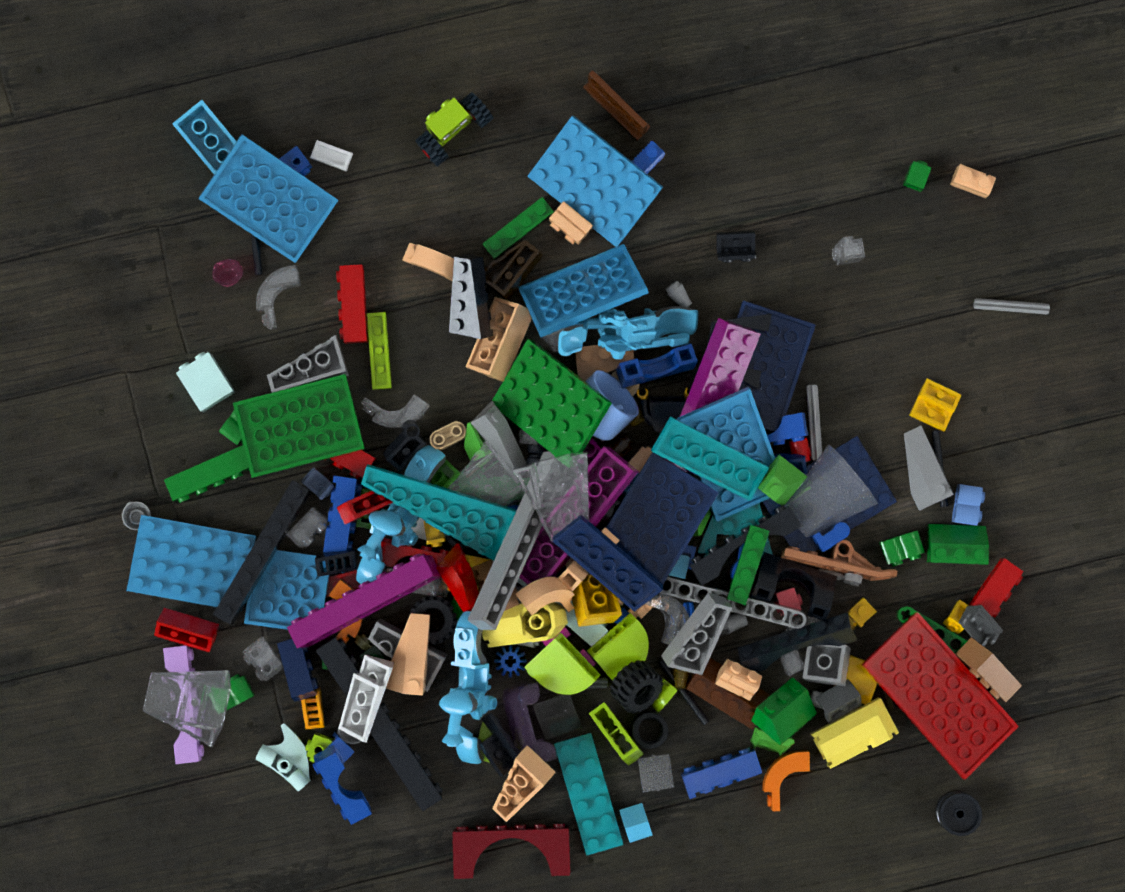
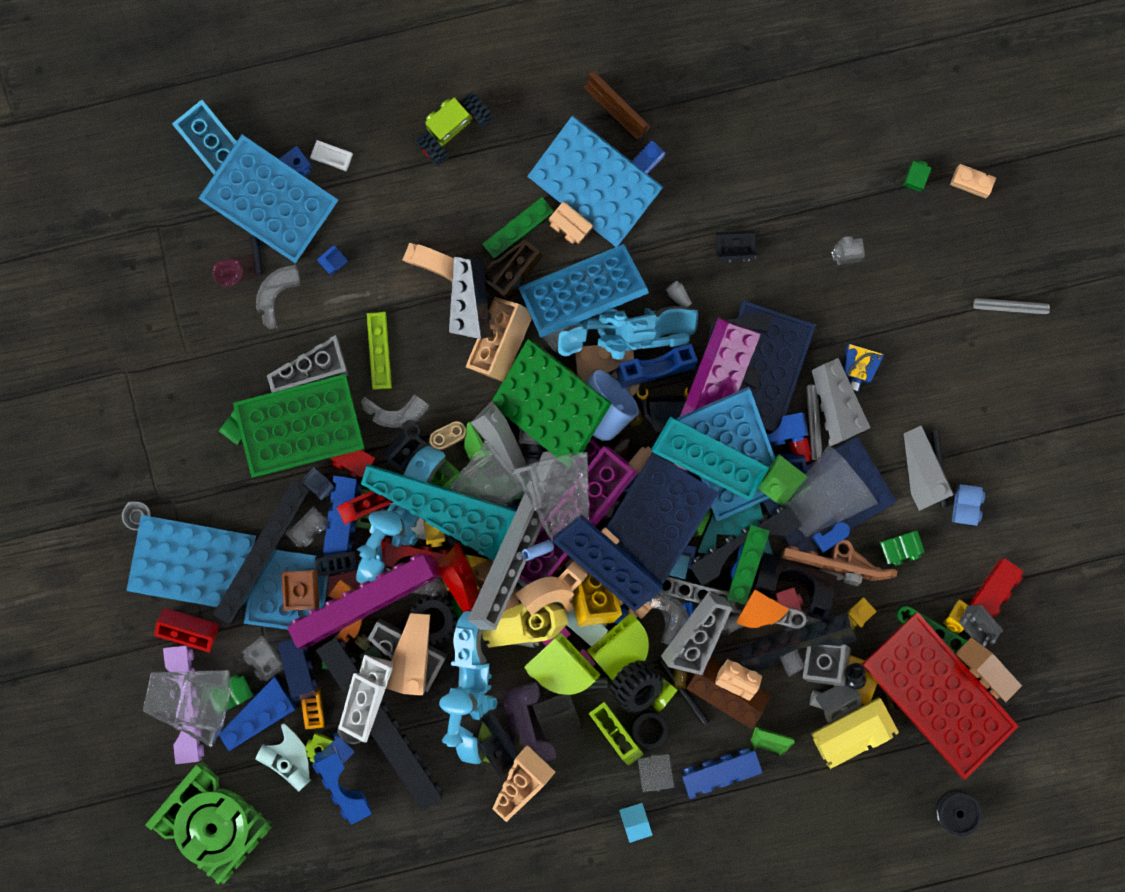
(205, 381): light aqua brick -> none
(207, 474): green brick -> none
(249, 824): none -> bright green brick
(265, 709): none -> blue wedge
(300, 590): none -> dark orange tile
(332, 260): none -> blue panel
(353, 304): red brick -> none
(505, 656): blue gear -> none
(538, 550): none -> light blue hinge
(551, 841): dark red arch -> none
(588, 794): teal plate -> none
(761, 611): none -> orange brick
(783, 766): orange arch -> none
(785, 711): green slope -> none
(839, 402): none -> light grey wedge
(856, 676): none -> black wheel
(860, 365): none -> torso
(935, 405): yellow slope -> none
(957, 544): green slope -> none

